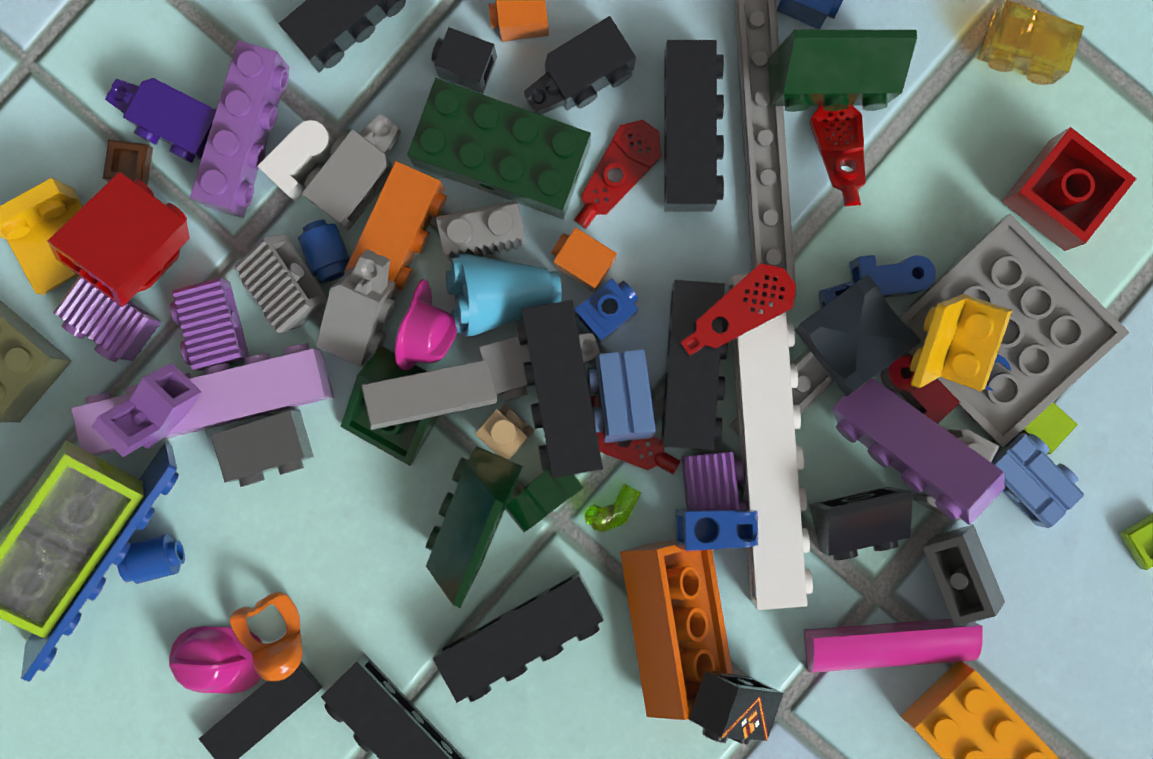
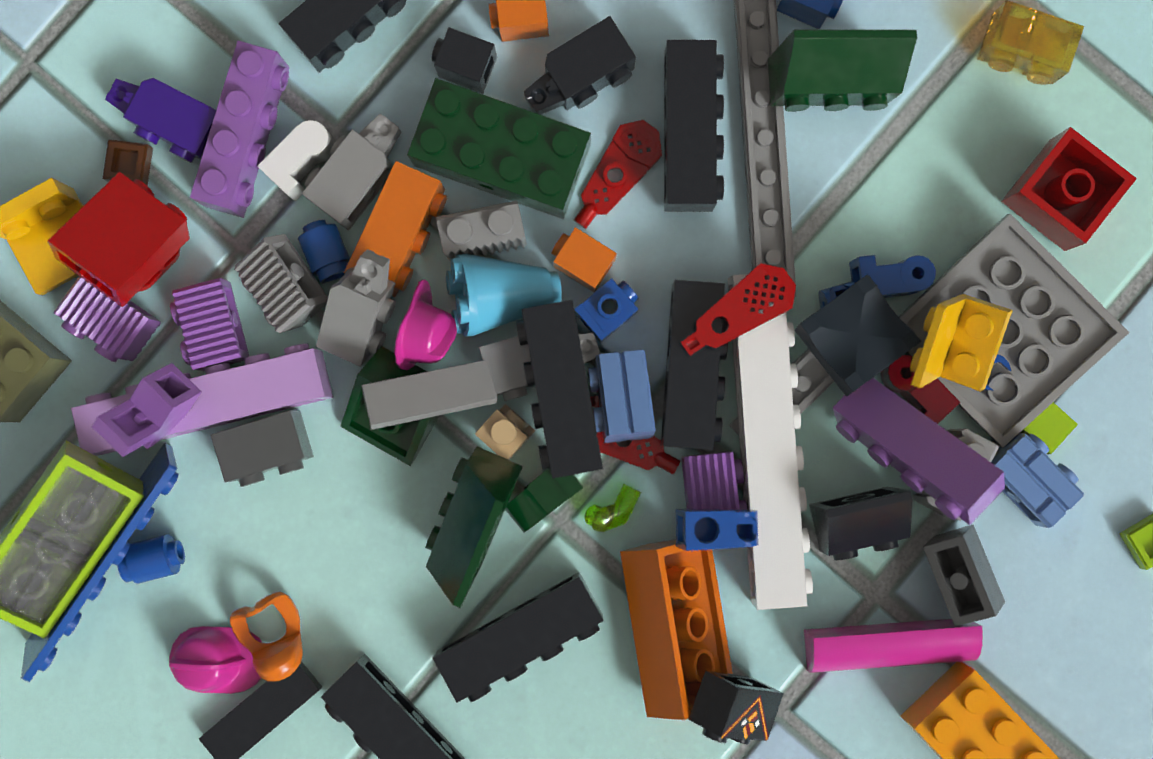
(841, 144): red piece -> none

